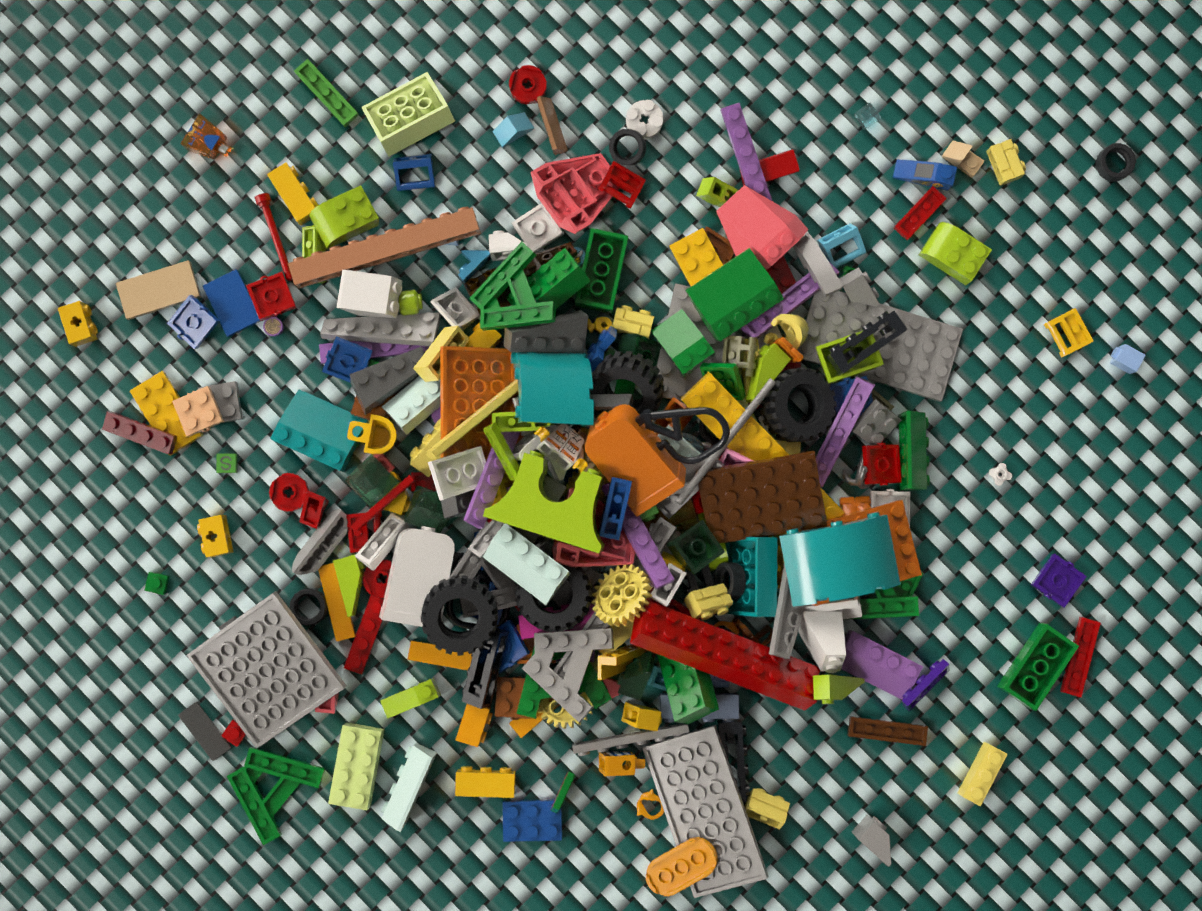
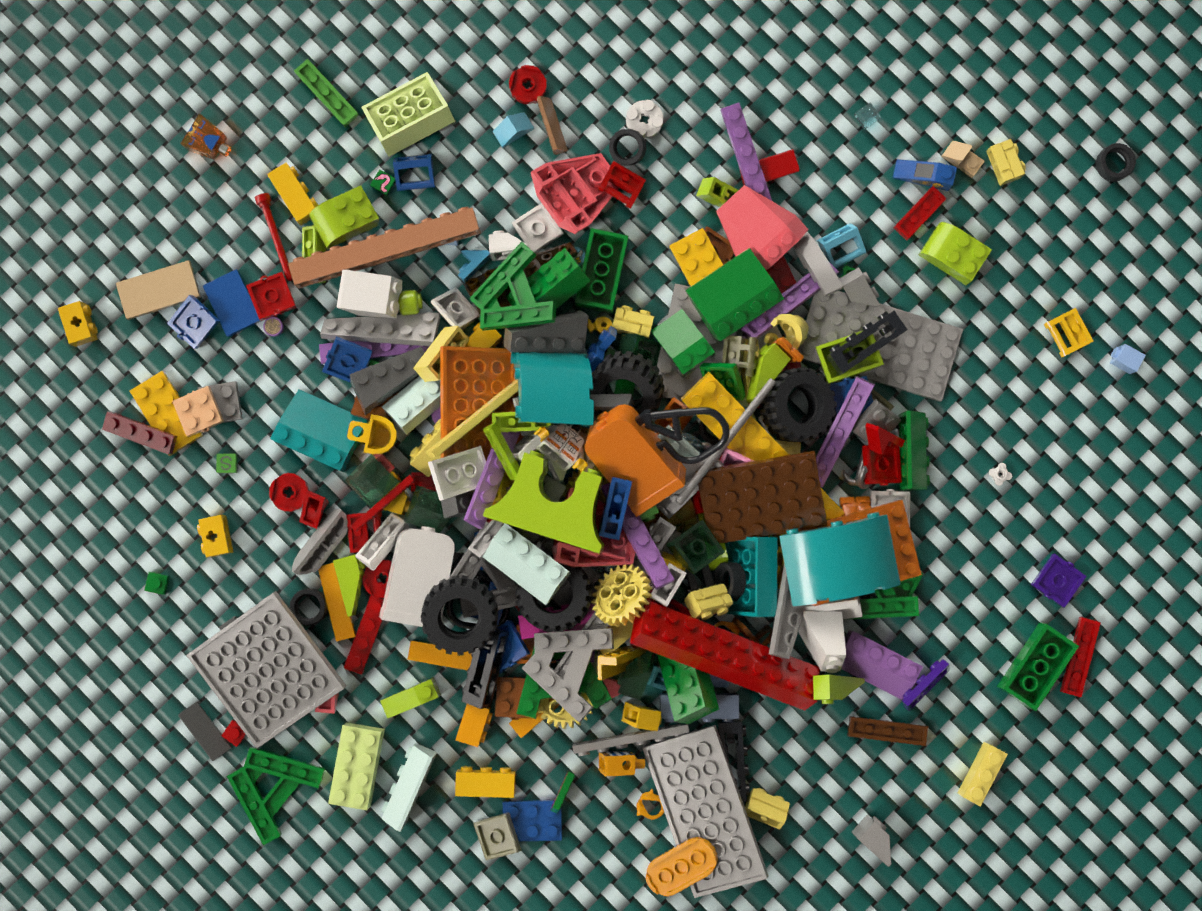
(383, 182): none -> green tile
(497, 836): none -> tile
(880, 438): none -> red slope

